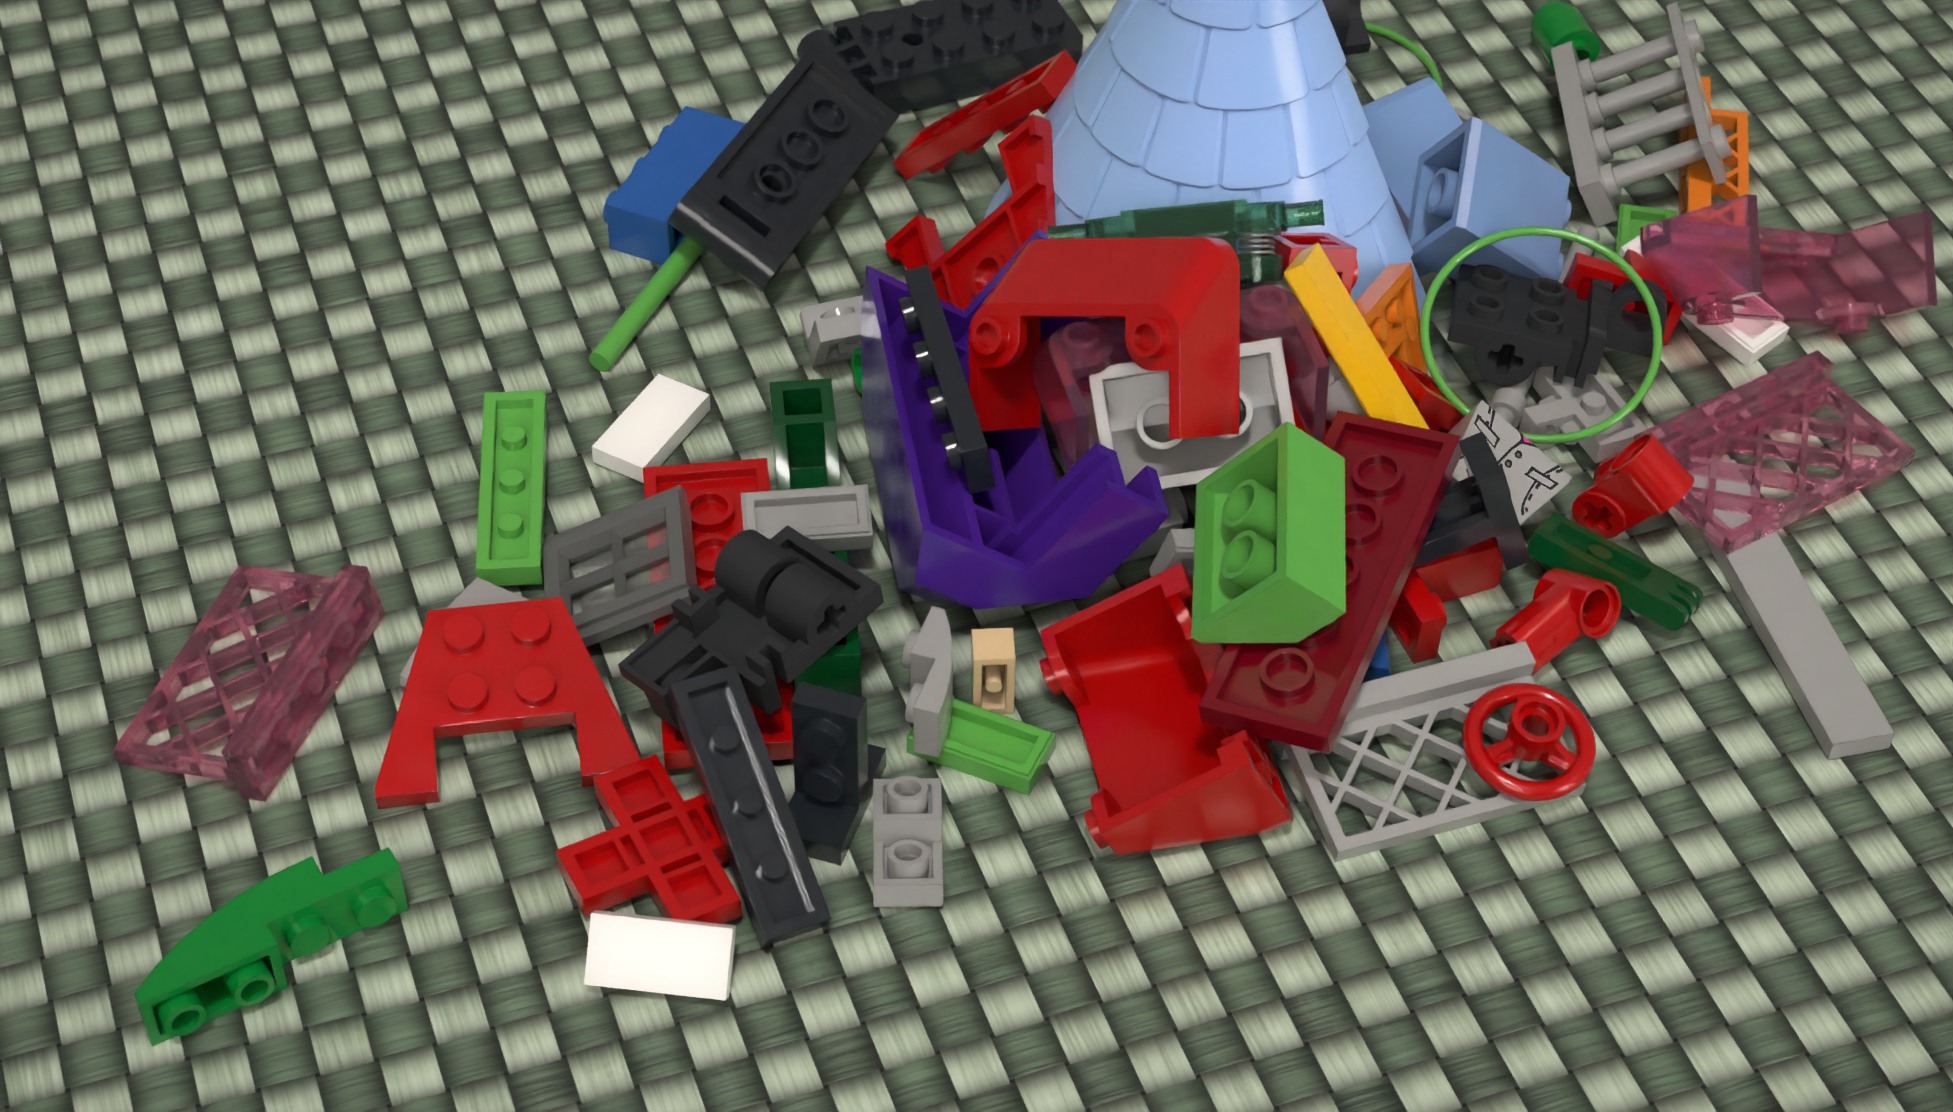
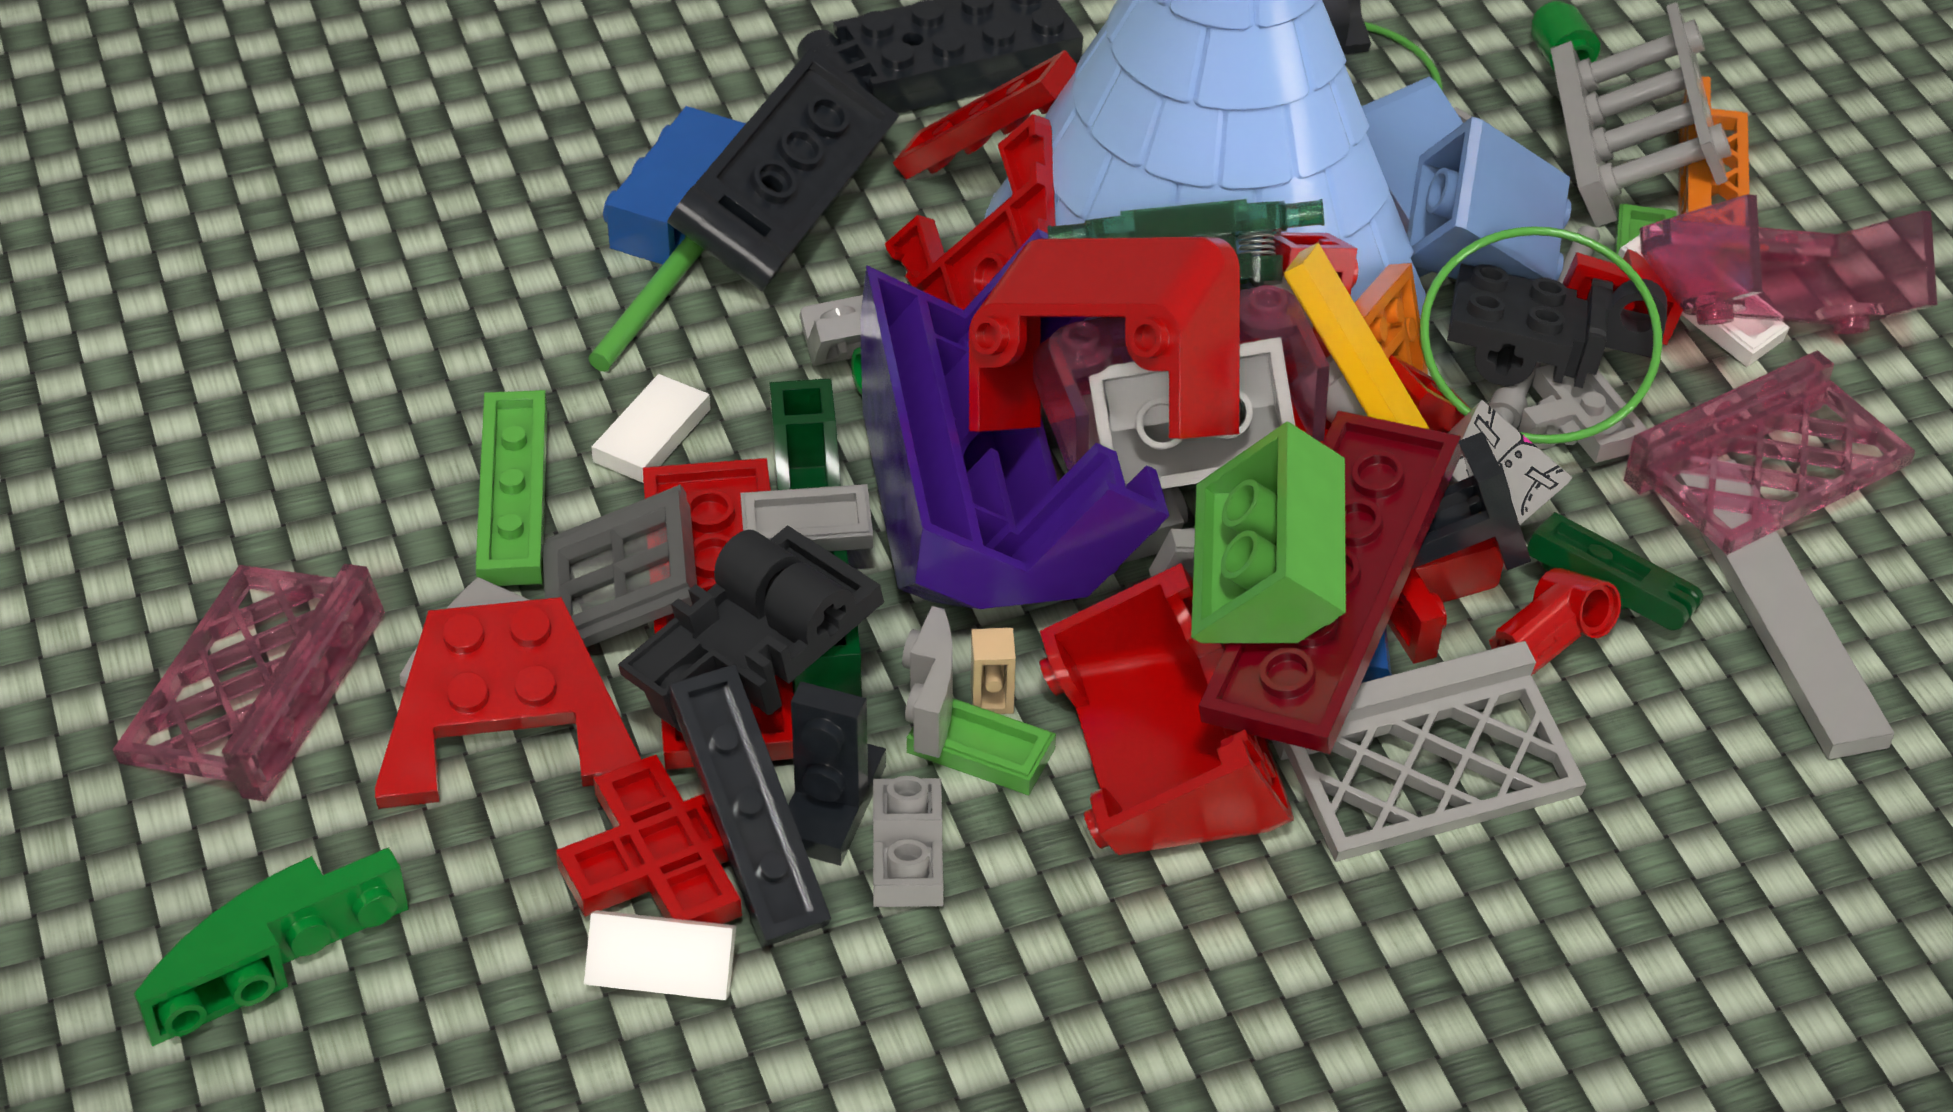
(950, 398): black plate -> none
(1536, 712): red piece -> none
(1631, 488): red piece -> none

